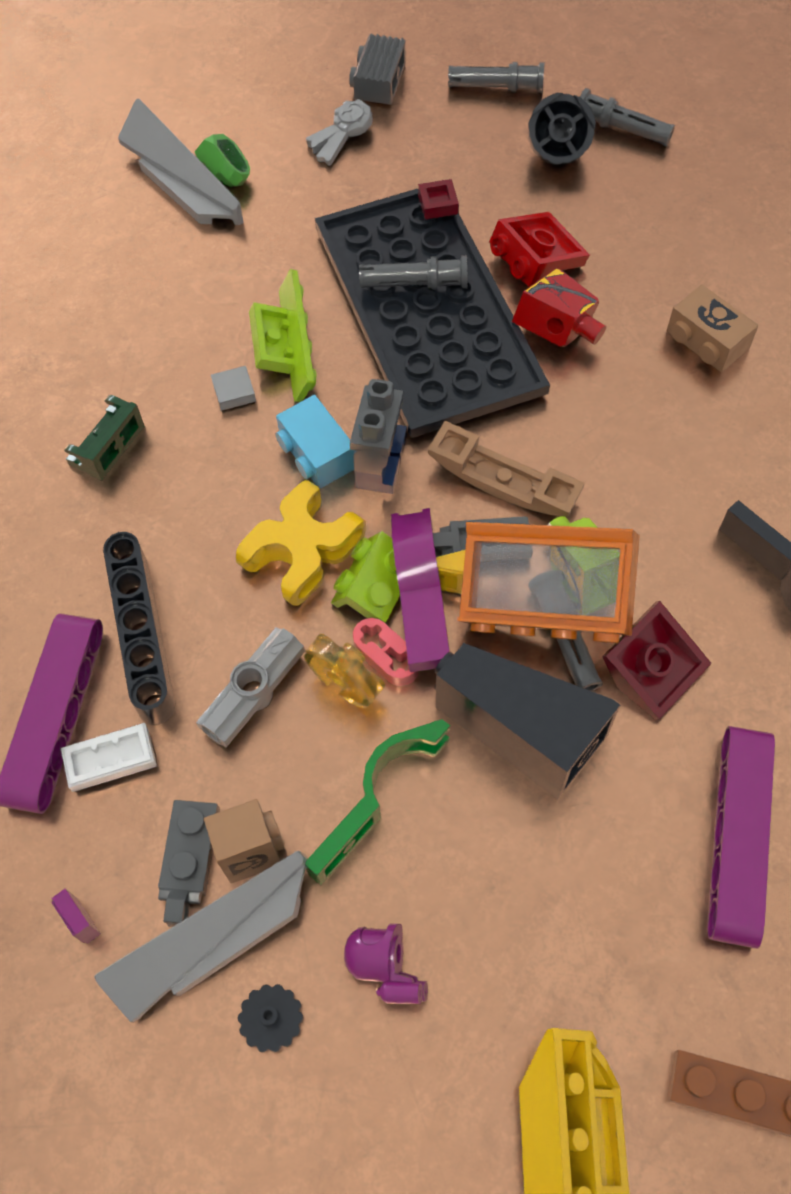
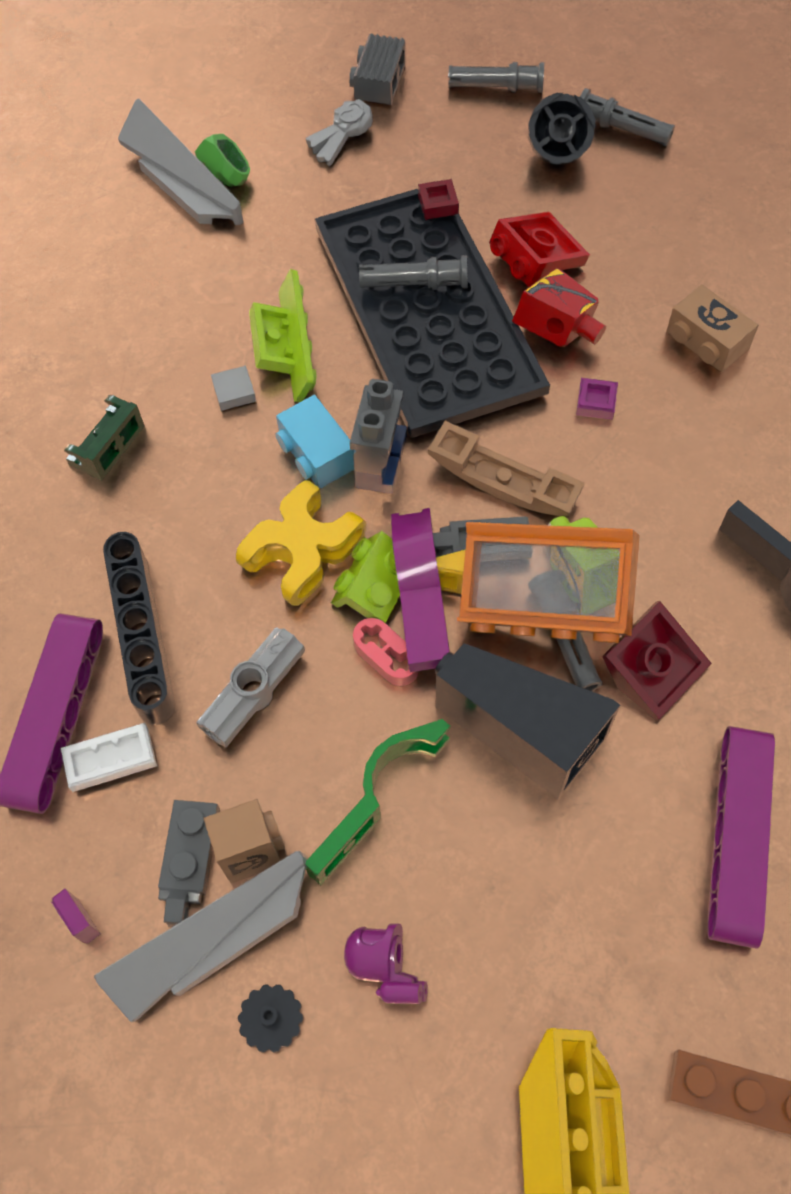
(344, 669): clear yellow plate -> none
(597, 398): none -> magenta tile

